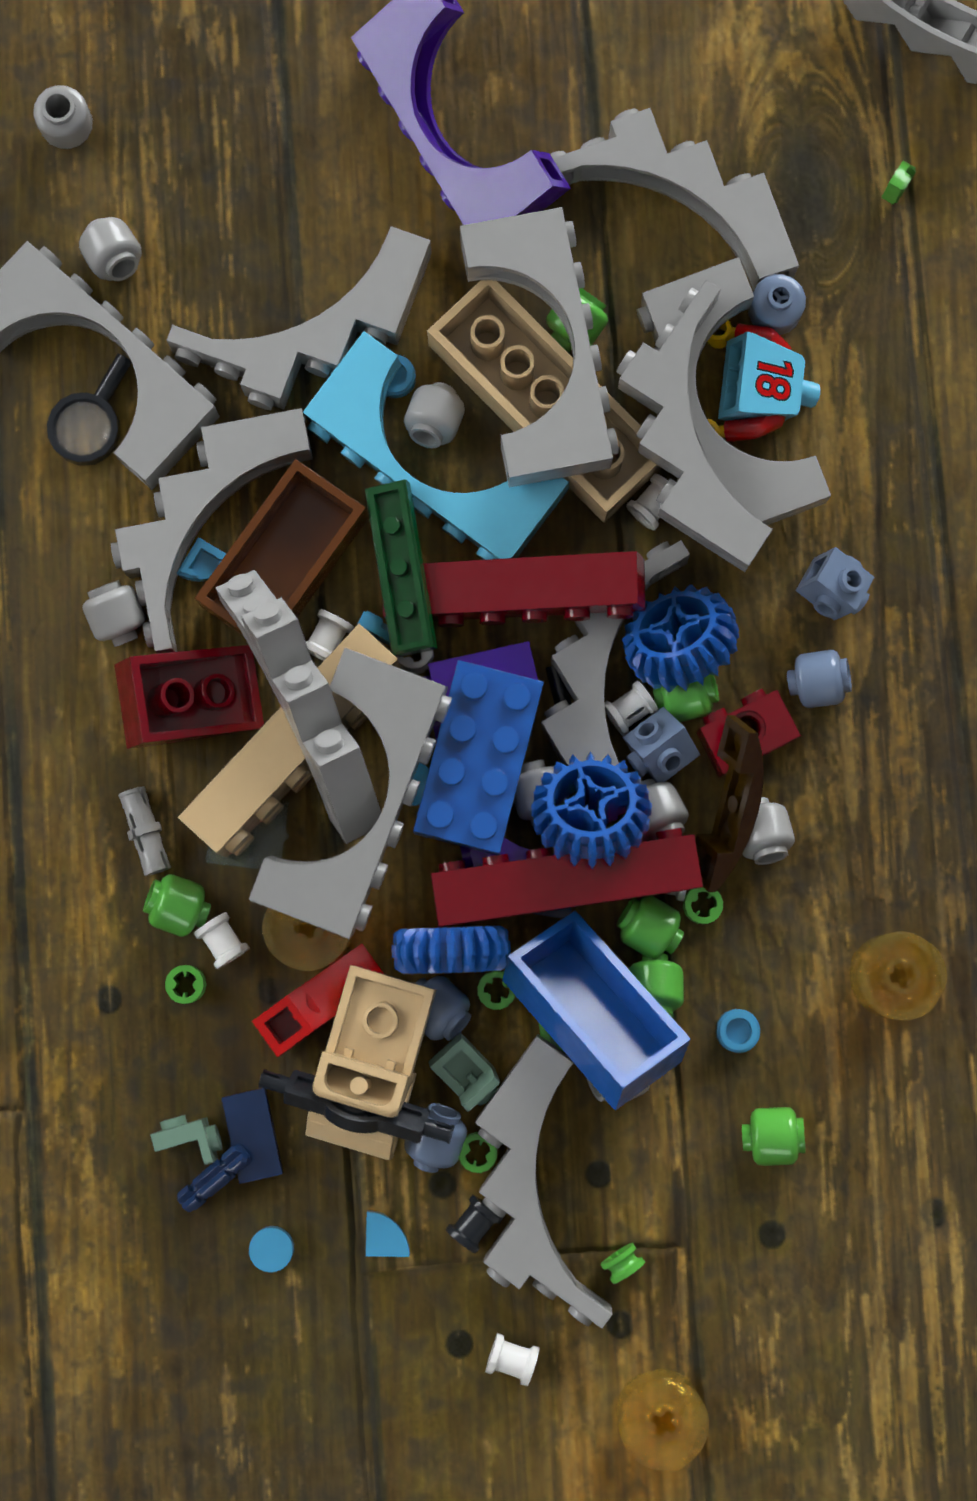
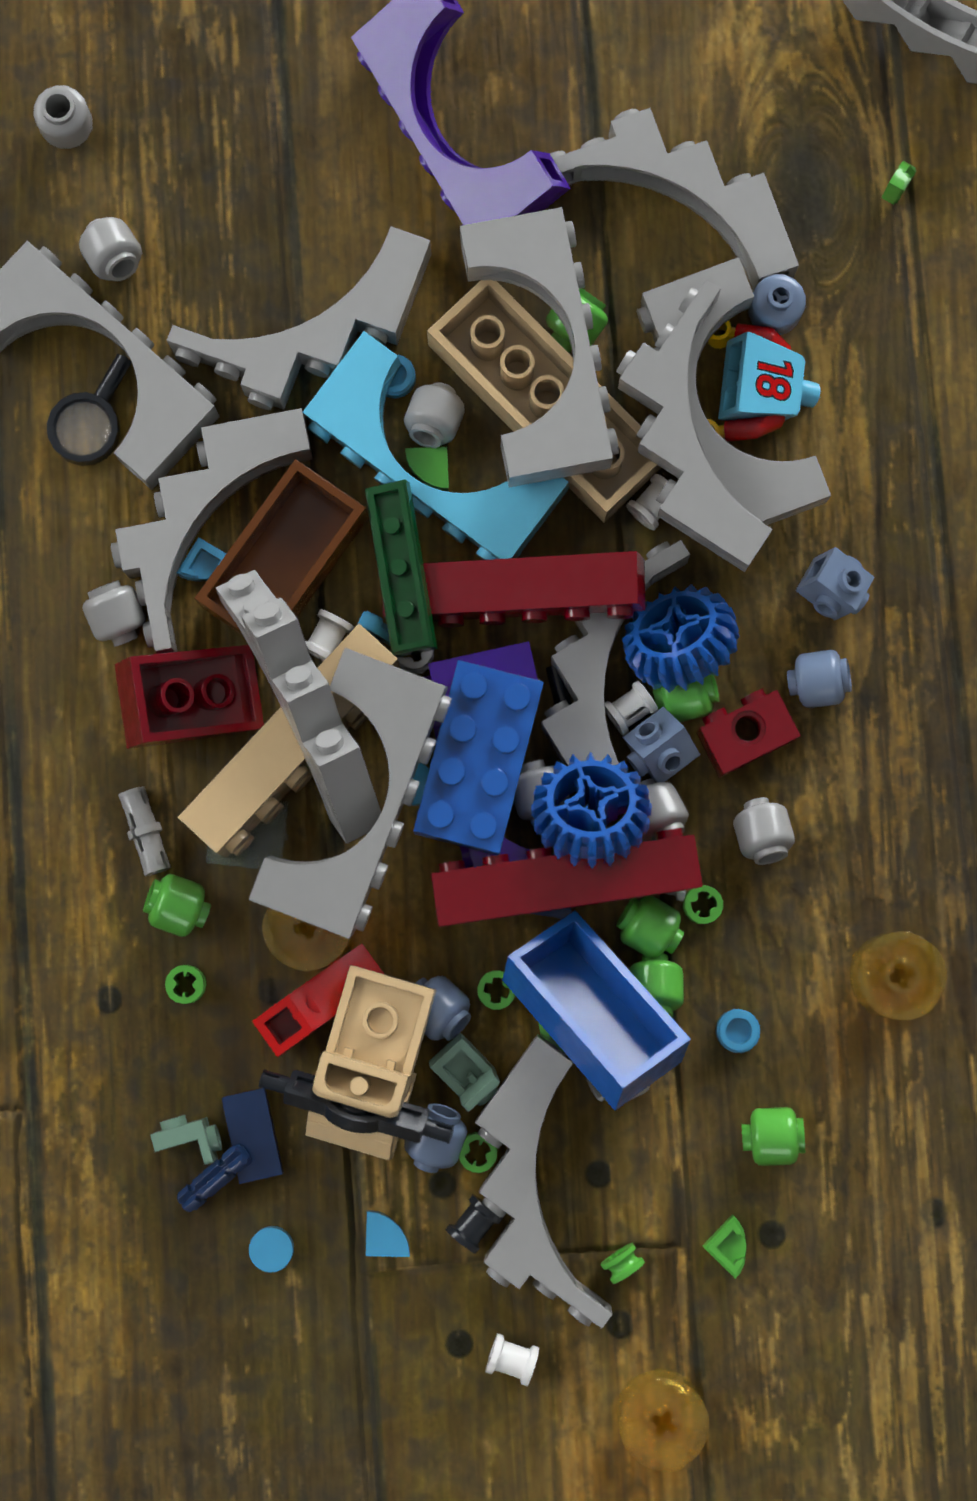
(221, 940): white bush -> none
(430, 466): none -> bright green tile
(451, 949): blue gear -> none
(728, 1246): none -> bright green tile
(737, 807): dark brown slope -> none

